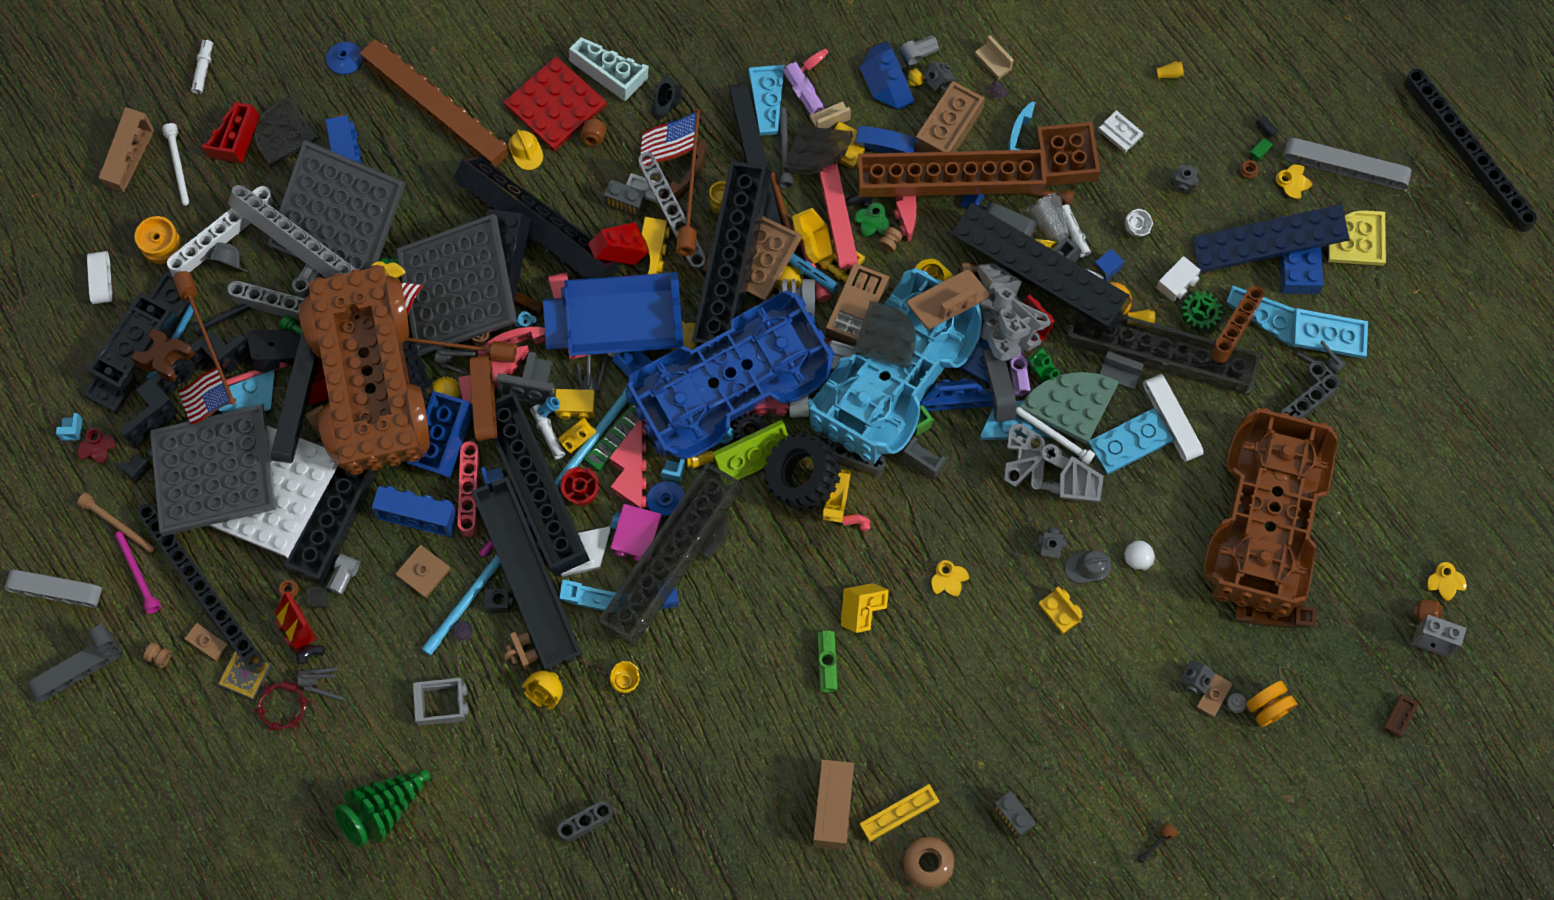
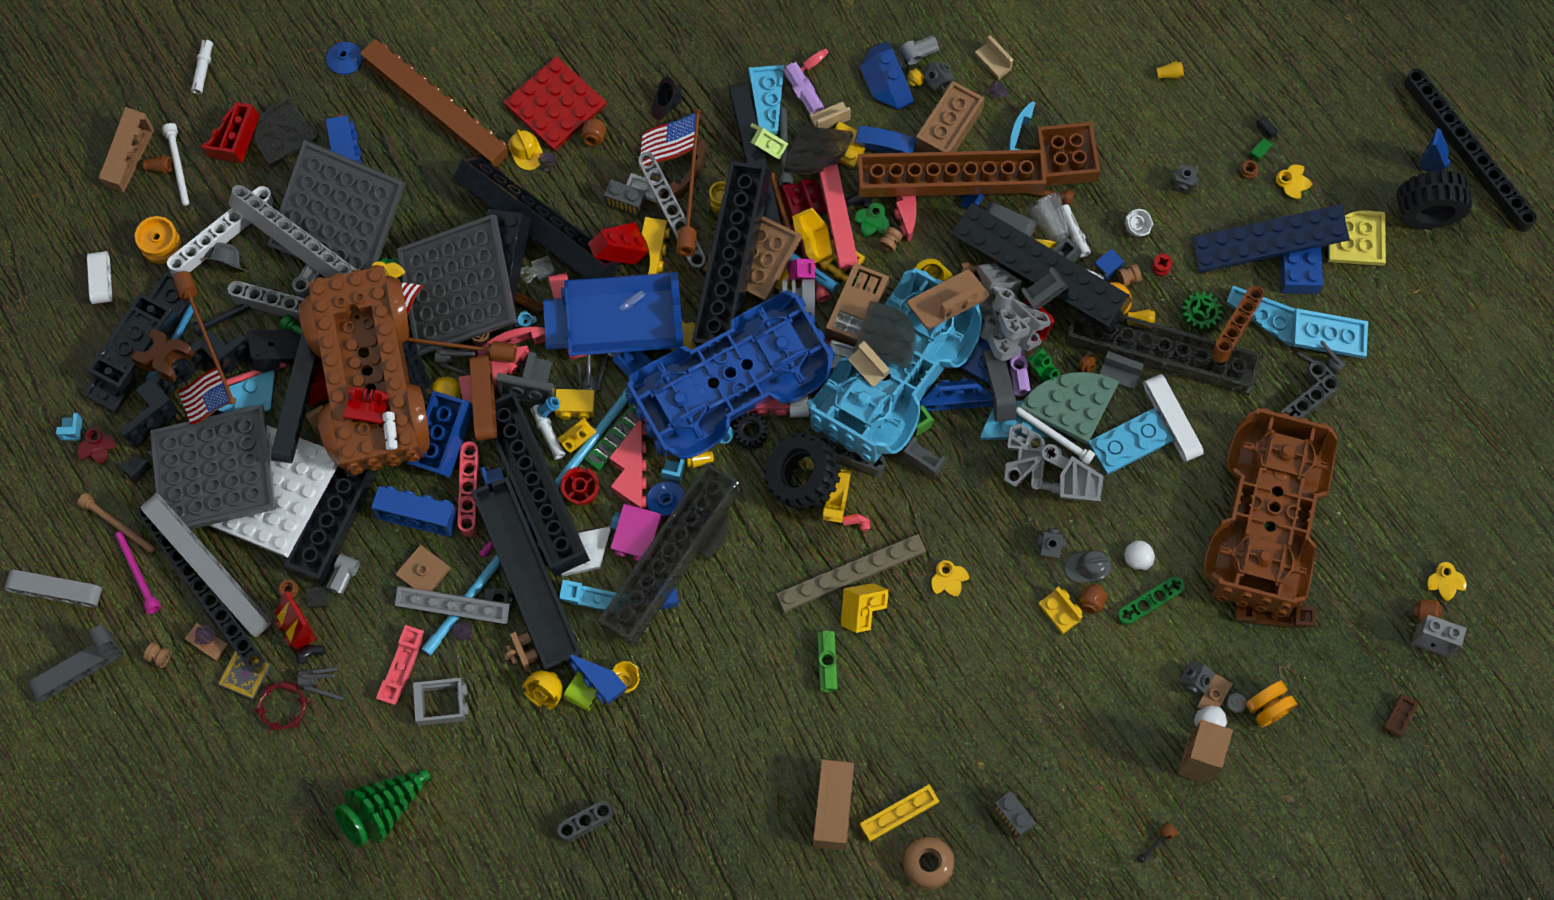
(159, 164): none -> dark orange cone
(204, 635): none -> clear purple plate
(205, 565): none -> light grey beam
(366, 406): none -> red hinge
(390, 430): none -> white axle
(401, 666): none -> coral slope
(452, 604): none -> light grey plate
(541, 268): none -> clear plate
(546, 160): none -> plate
(580, 694): none -> lime piece
(602, 680): none -> blue slope
(608, 68): light aqua wedge -> none
(628, 303): none -> clear piece
(750, 452): lime plate -> none
(768, 142): none -> yellowish green panel
(801, 269): none -> dark pink panel
(803, 197): none -> dark red slope
(851, 573): none -> dark tan plate
(869, 364): none -> tan panel
(1045, 289): none -> dark grey panel
(1087, 363): none -> dark orange plate
(1093, 599): none -> dark orange head
(1120, 131): white plate -> none
(1128, 275): none -> medium nougat wheel
(1152, 603): none -> green beam
(1162, 269): none -> red wheel
(1178, 279): white brick -> none
(1205, 752): none -> medium nougat piece
(1211, 714): none -> white hair
(1347, 163): light grey beam -> none
(1434, 199): none -> black tyre
(1435, 154): none -> blue slope

